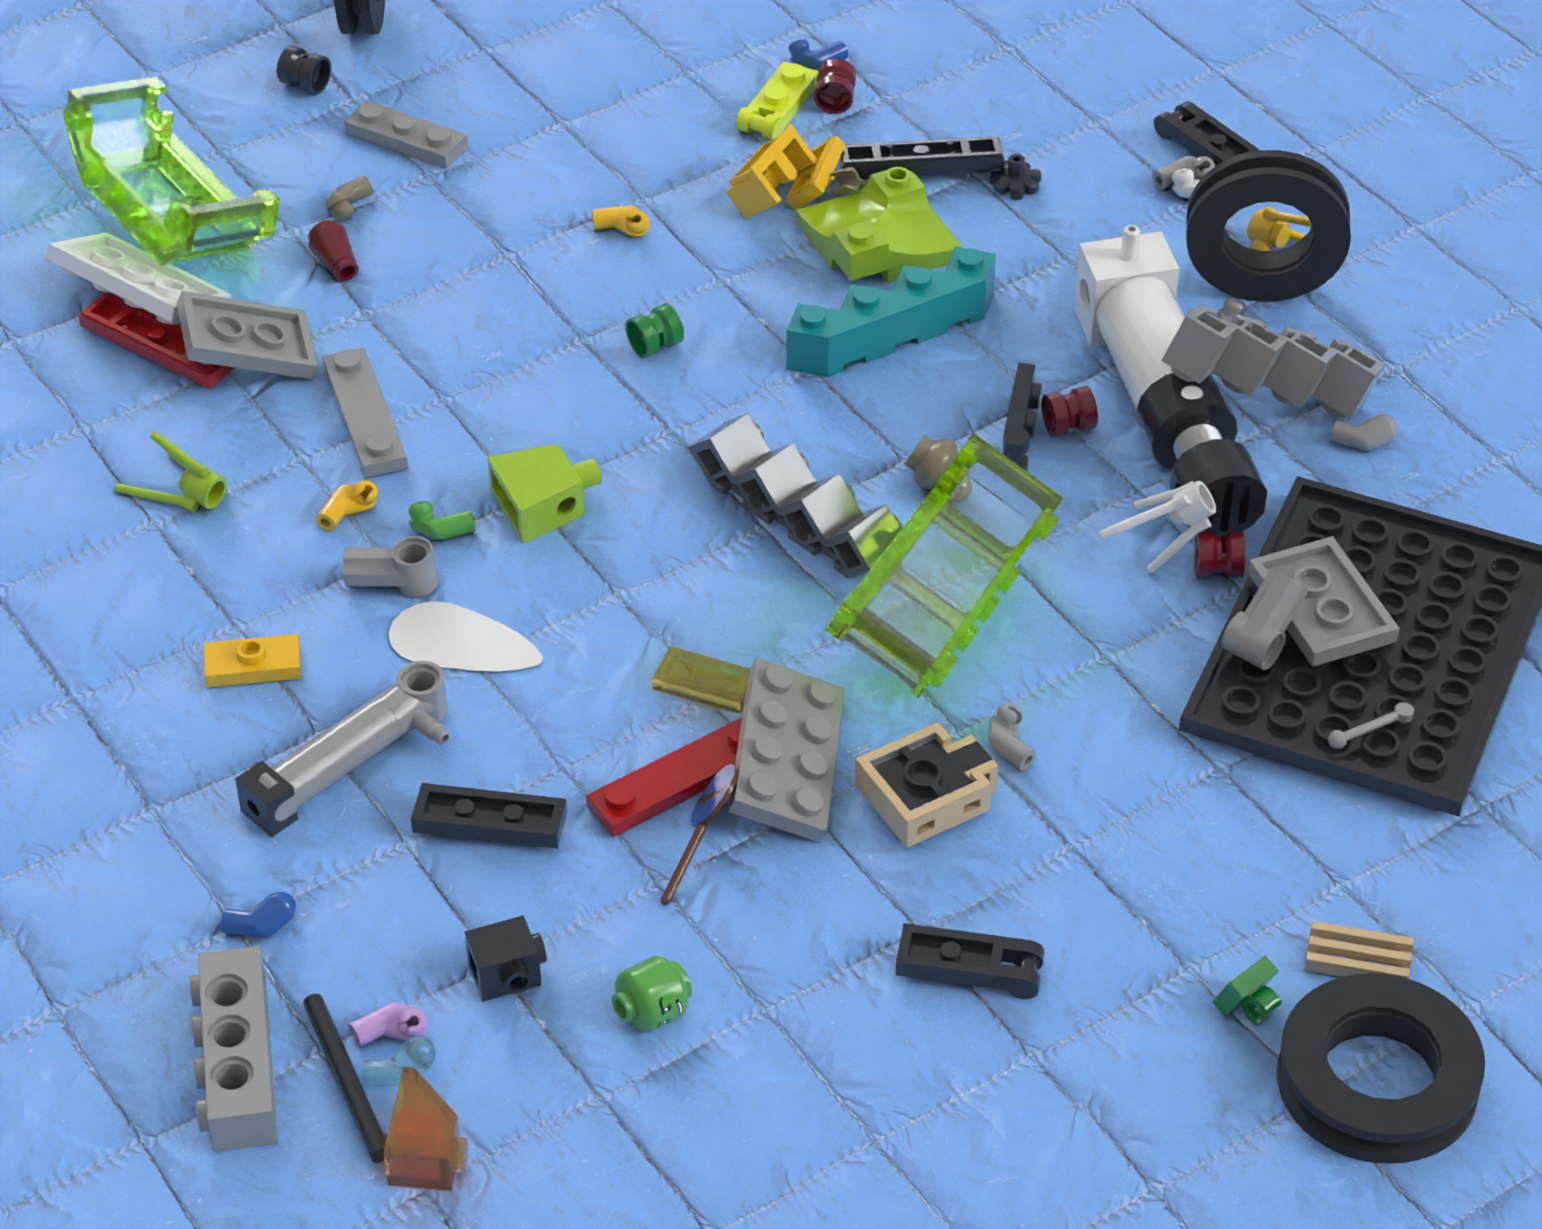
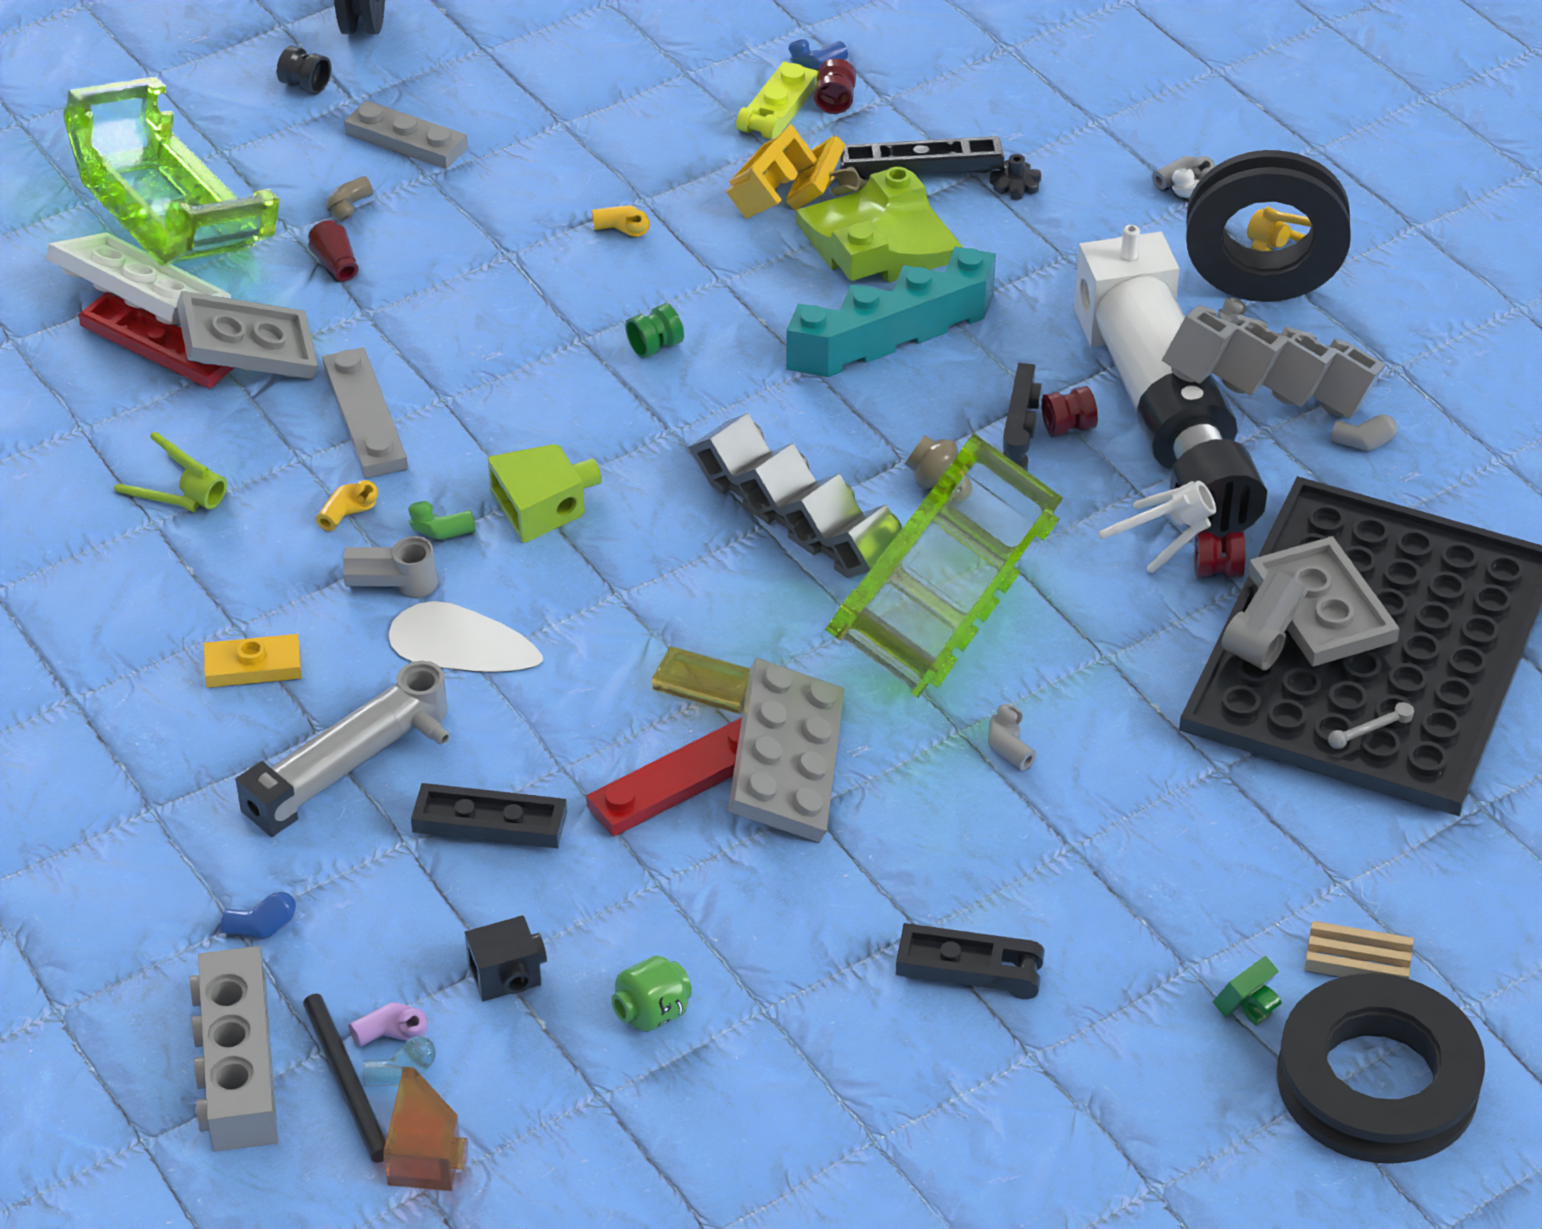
(706, 808): piece -> none
(927, 782): piece -> none
(1201, 133): black plate -> none

